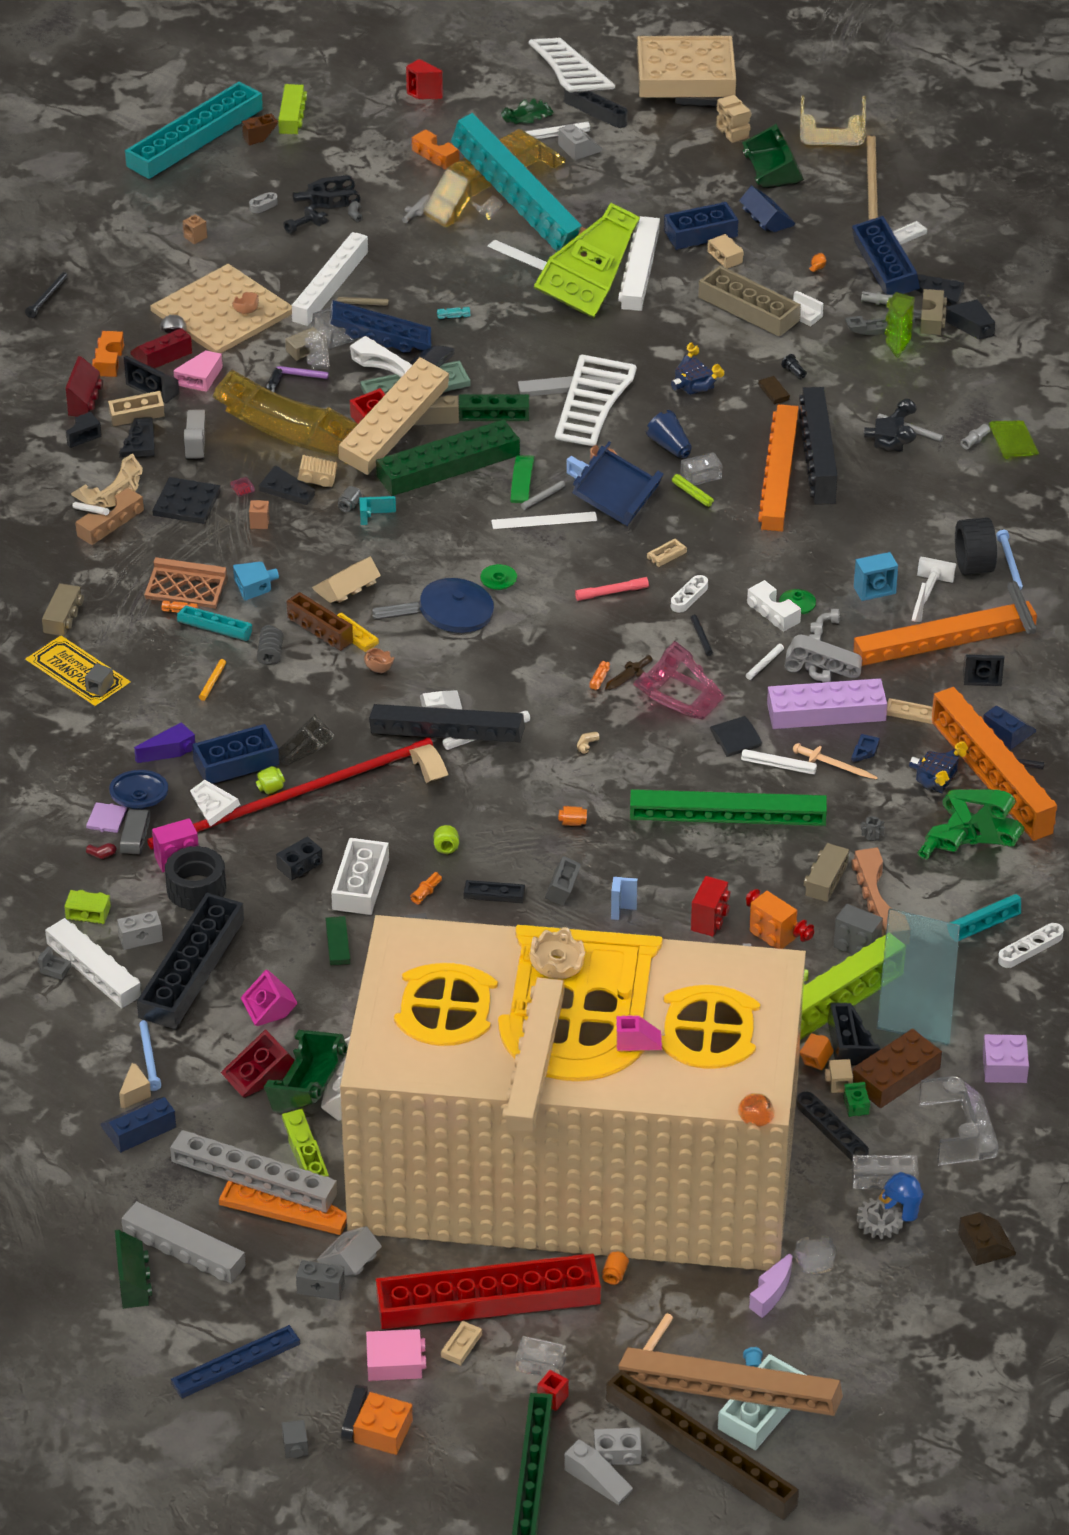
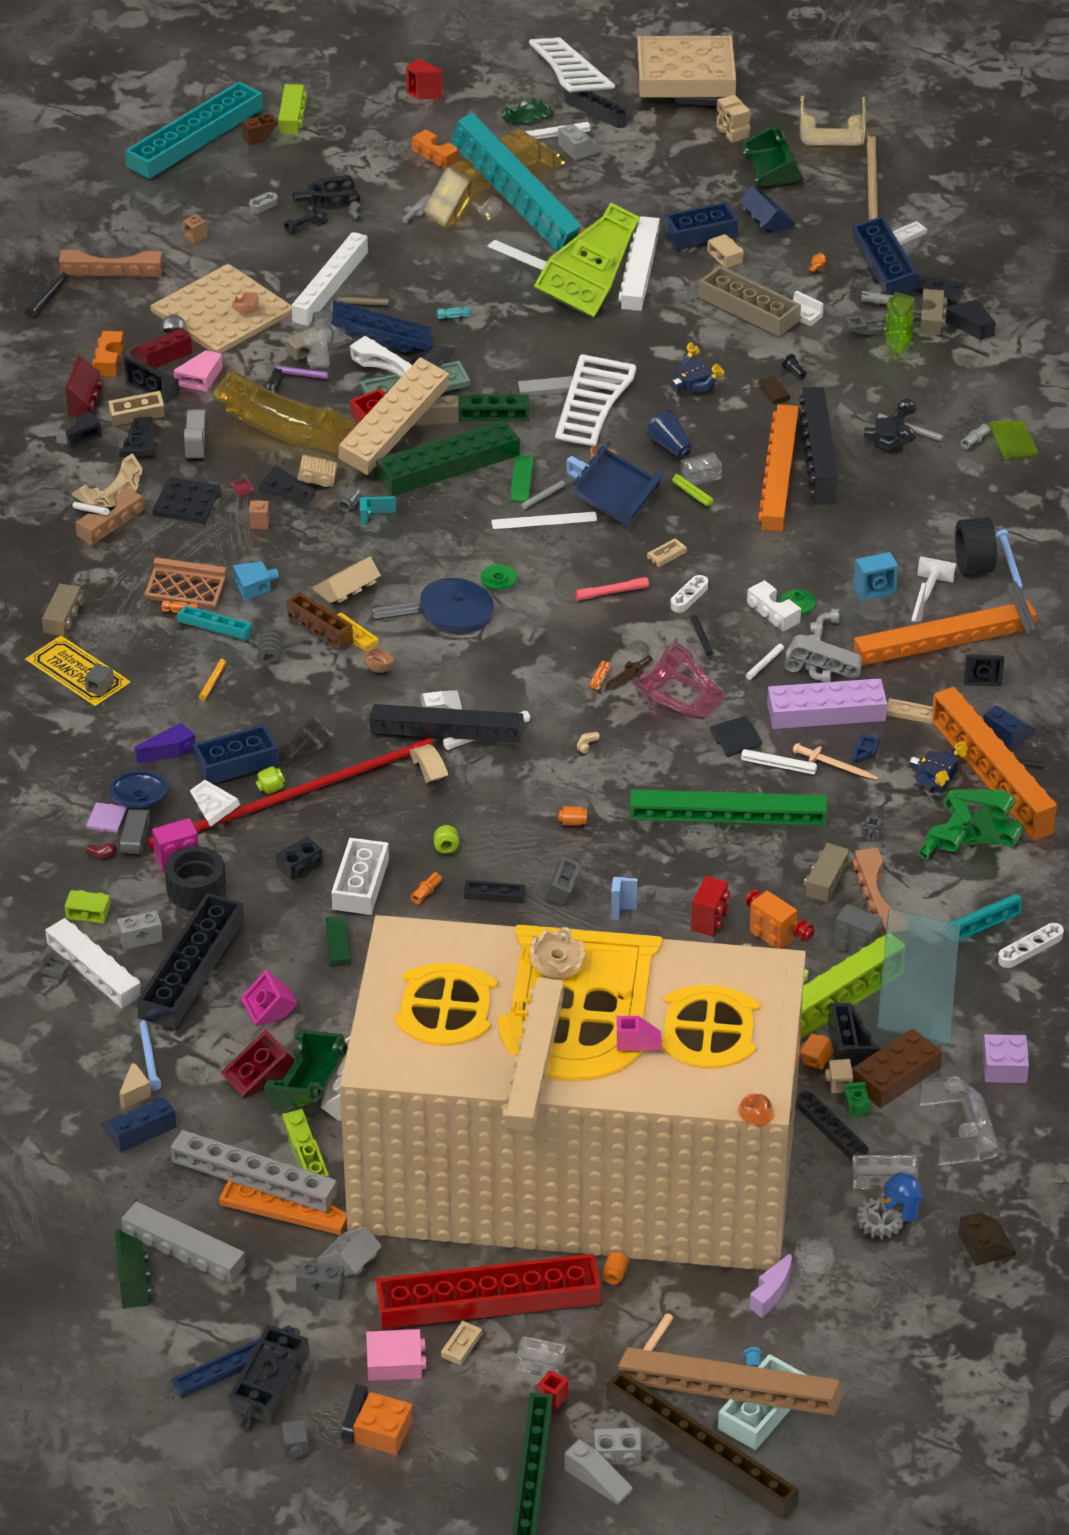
(139, 265): none -> nougat arch
(258, 1392): none -> black brick

